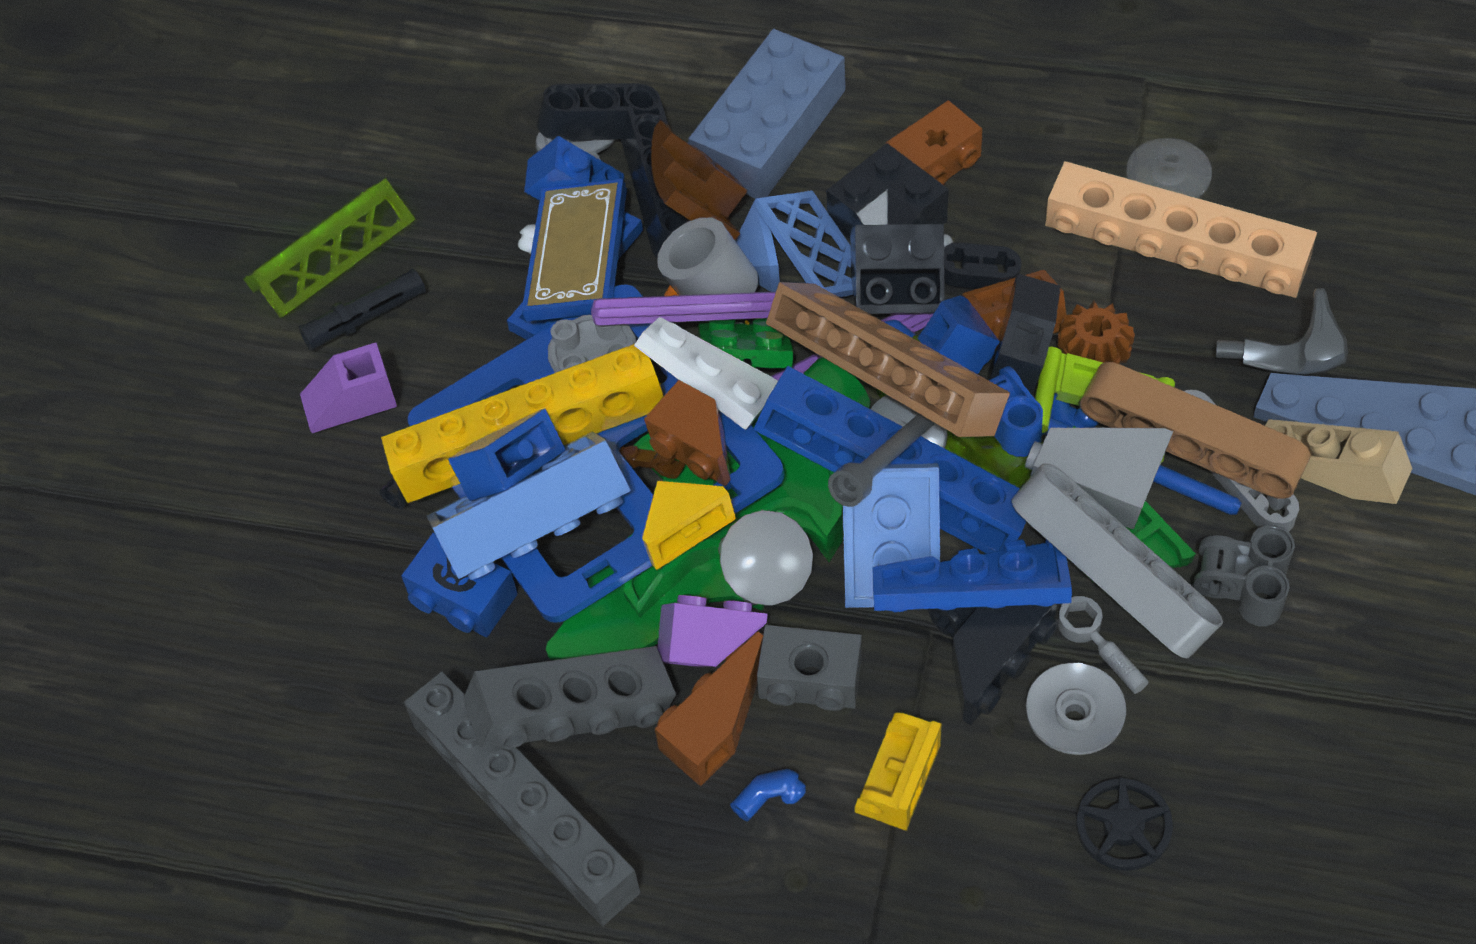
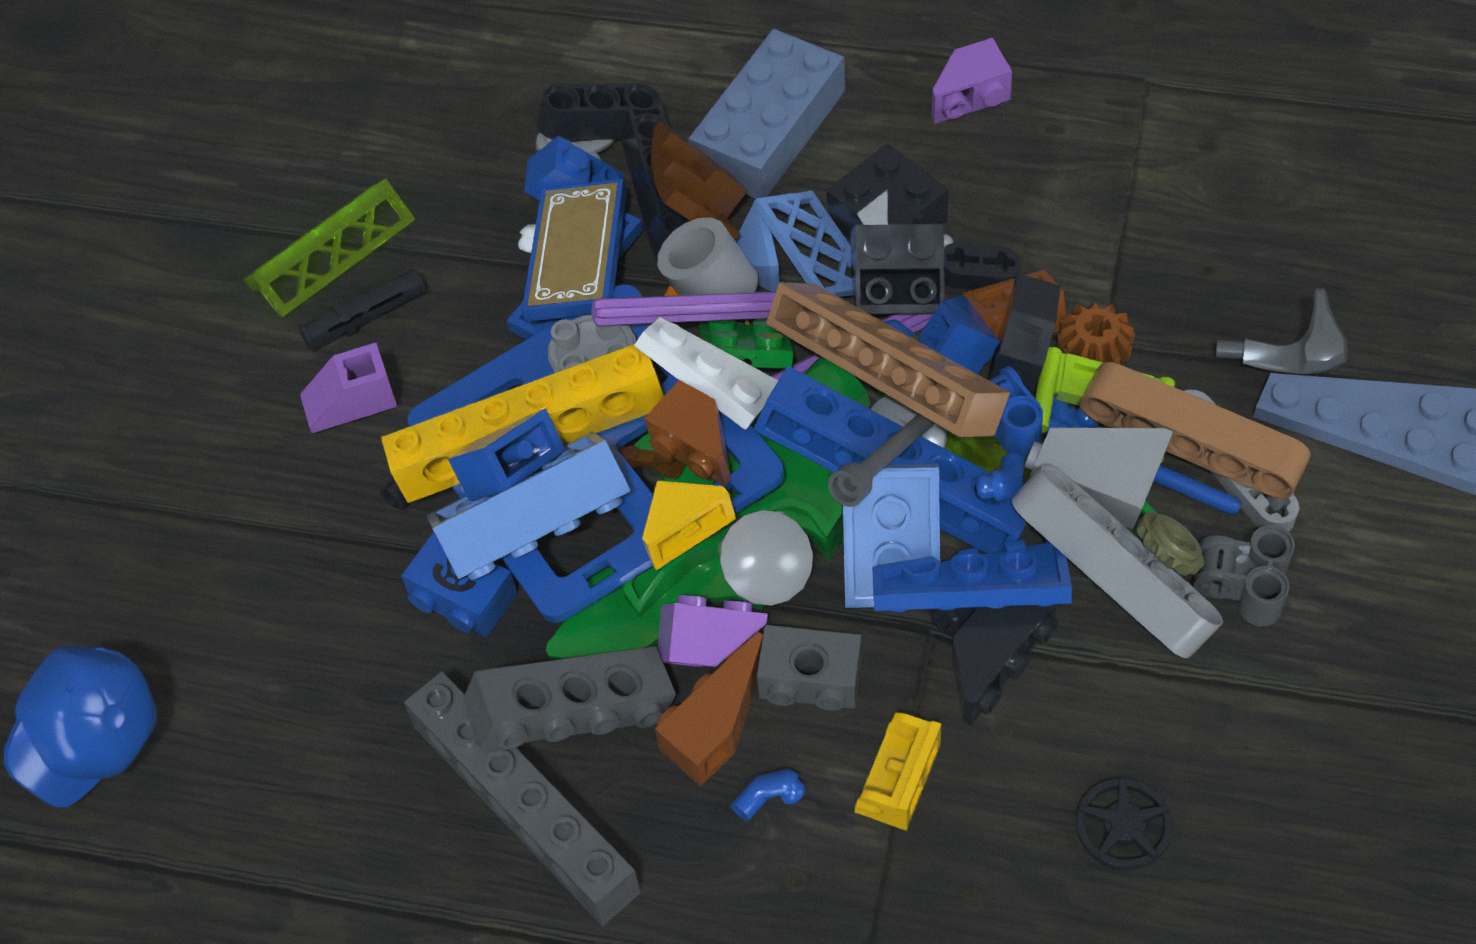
(78, 723): none -> blue piece
(941, 142): dark orange brick -> none
(971, 81): none -> medium lavender slope
(1002, 483): none -> blue arm
(1081, 690): light grey dish -> none
(1107, 650): light grey piece -> none
(1171, 166): clear dish -> none
(1171, 543): none -> olive gear
(1180, 229): light nougat brick -> none
(1352, 459): tan slope -> none

